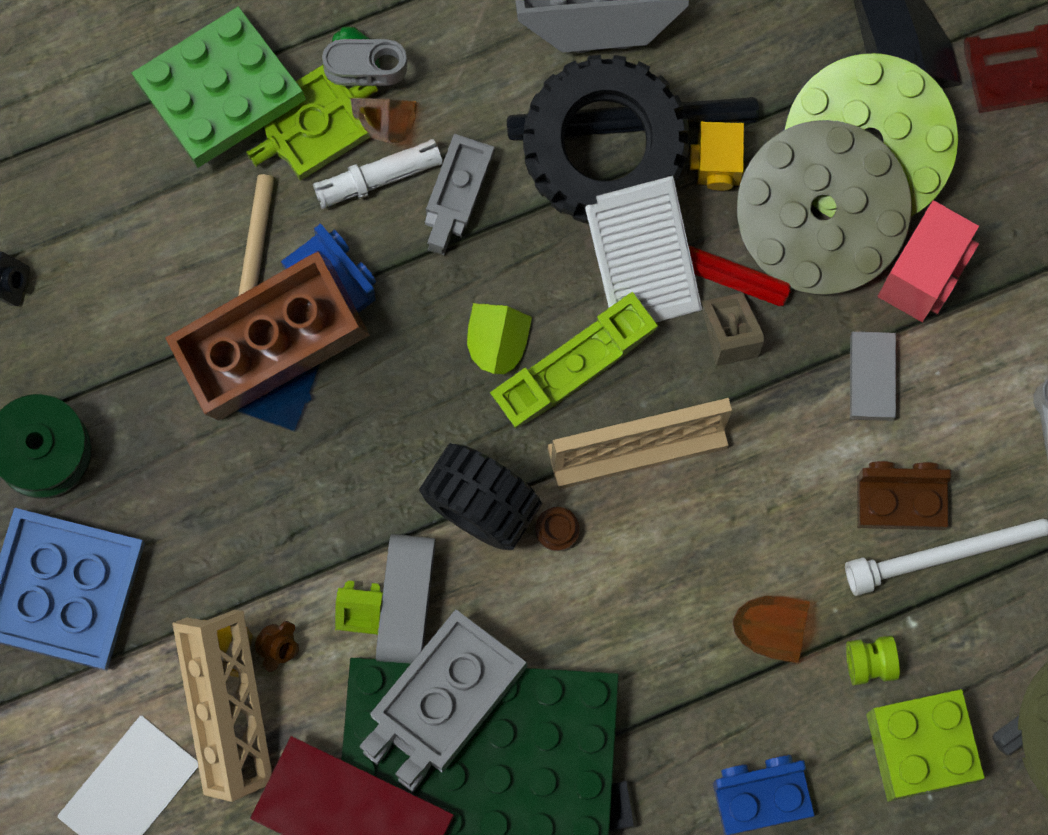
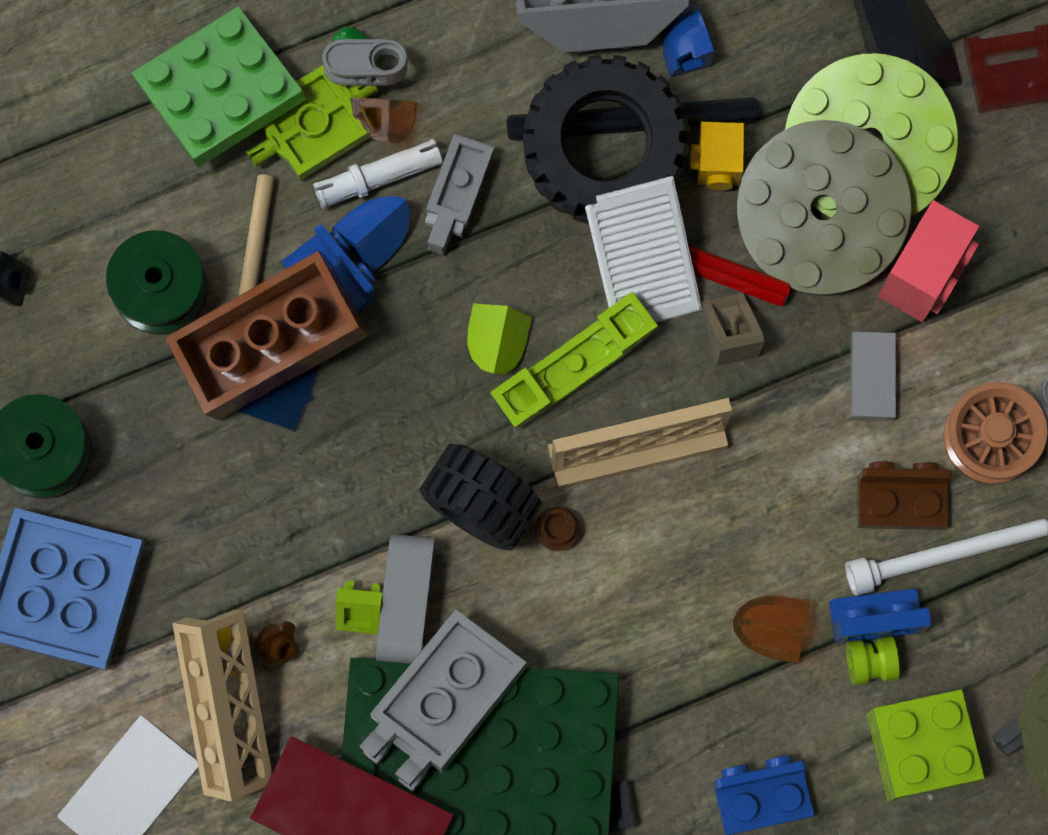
(156, 282): none -> dark green wheel
(376, 229): none -> blue brick
(687, 43): none -> blue brick
(878, 616): none -> blue bracket
(995, 433): none -> nougat wheel

